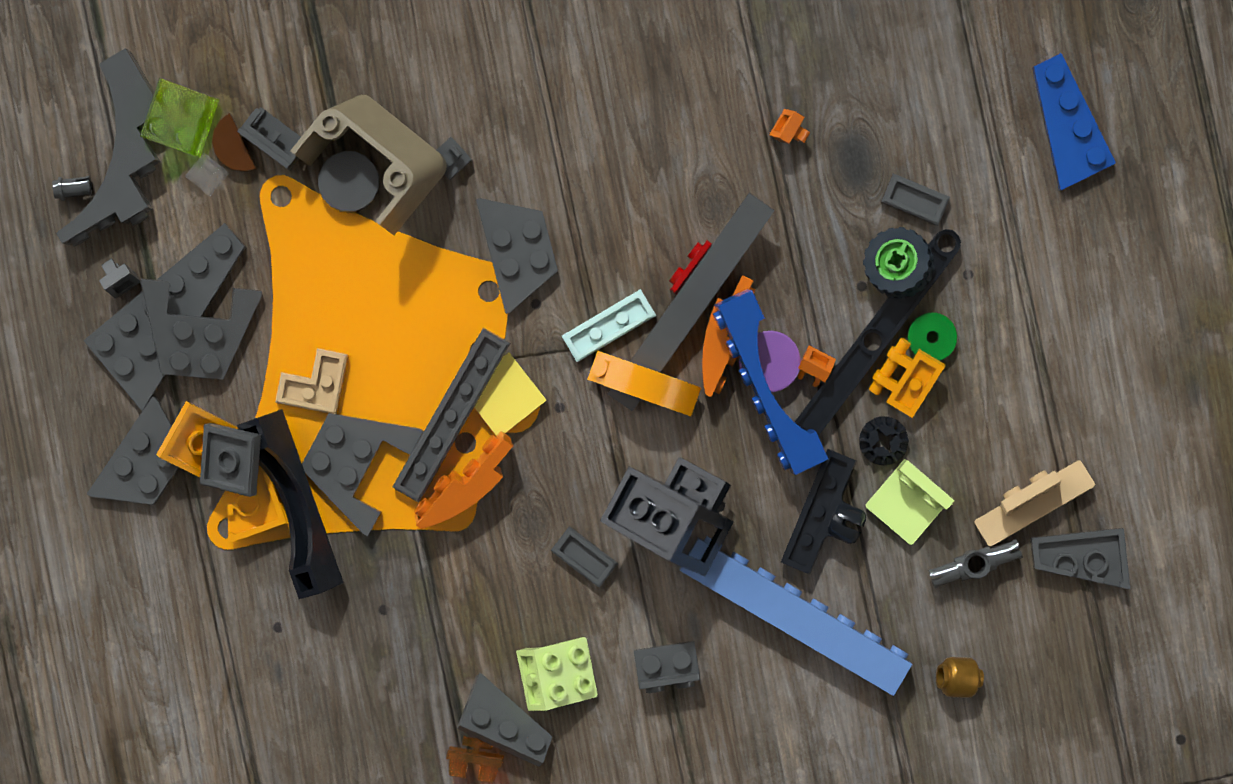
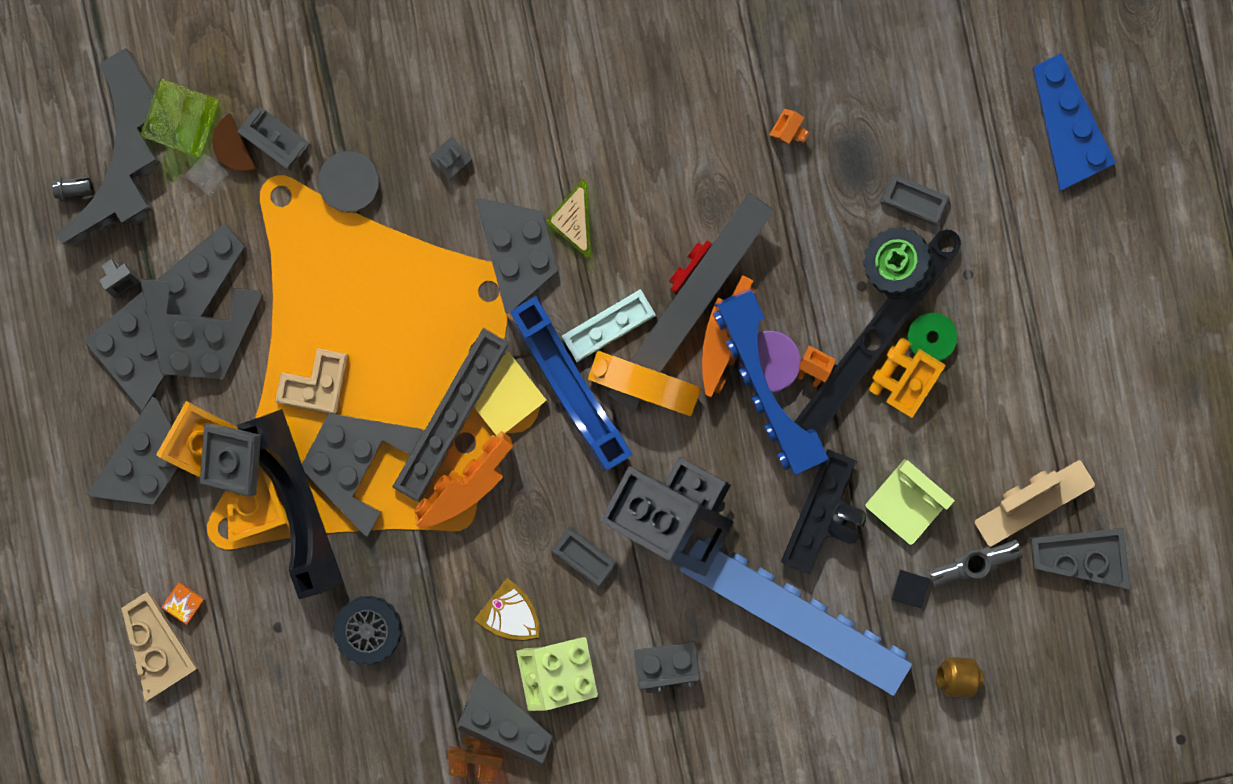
(156, 646): none -> tan wing
(183, 603): none -> tile
(367, 630): none -> black wheel
(414, 166): dark tan windscreen -> none
(510, 614): none -> sticker
(568, 384): none -> blue arch
(572, 219): none -> tile
(869, 437): black gear -> none
(910, 588): none -> black tile

